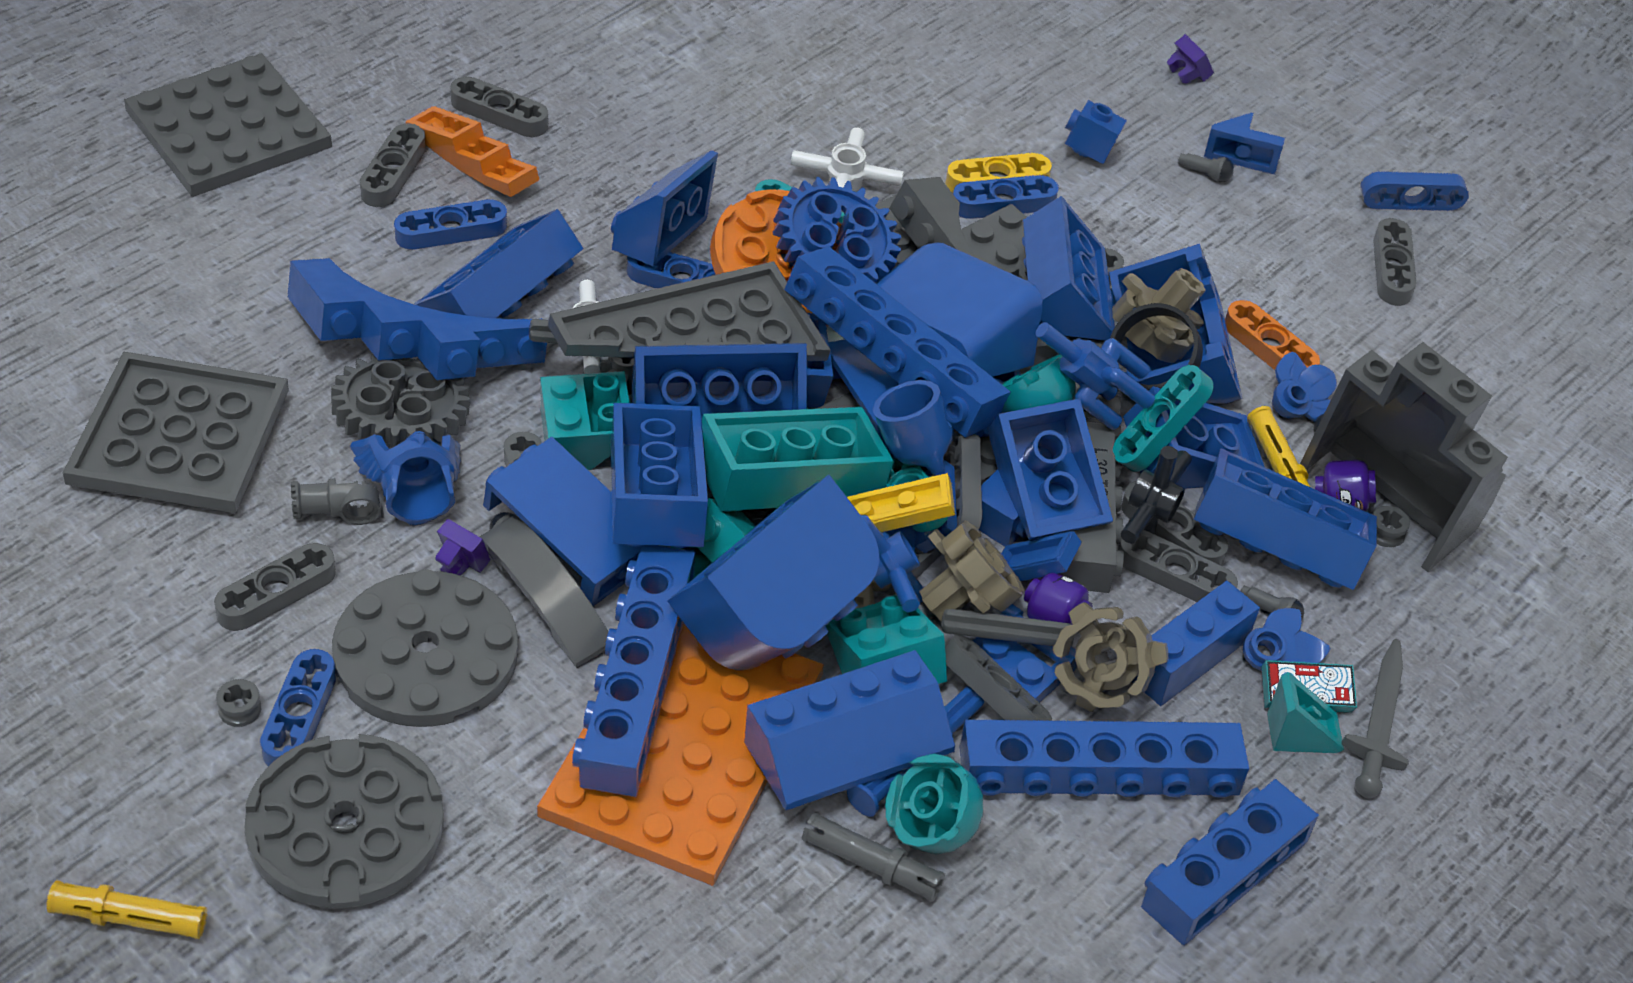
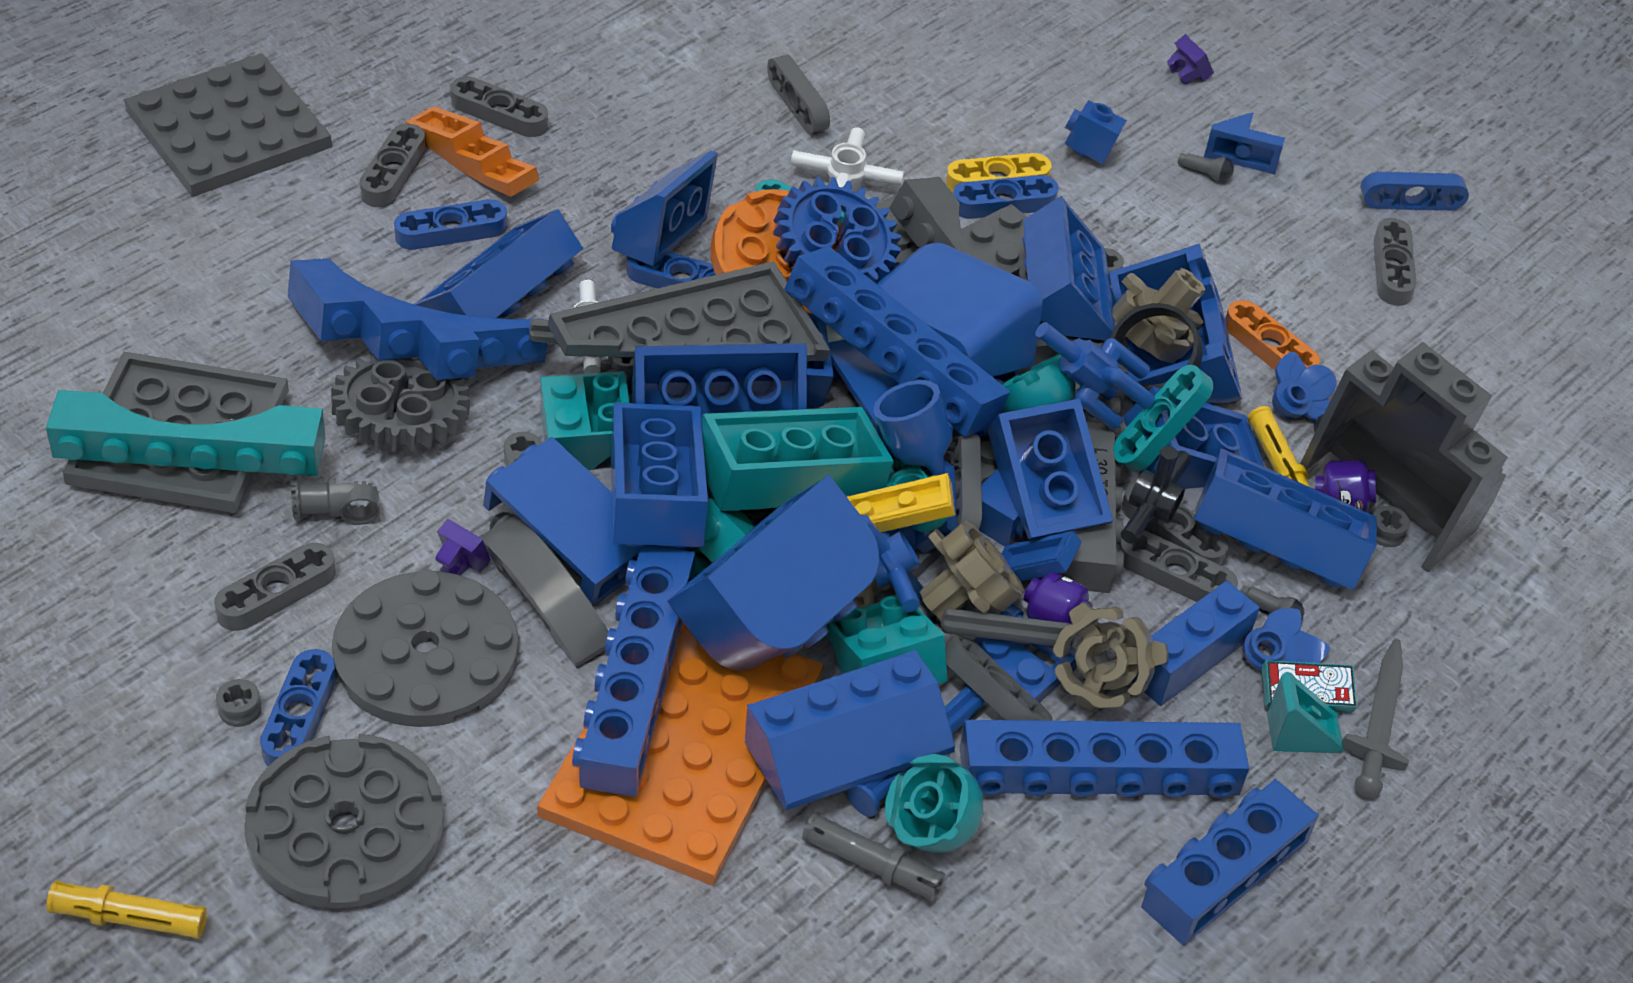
(271, 442): none -> teal arch
(413, 475): blue helmet -> none
(798, 94): none -> dark grey beam

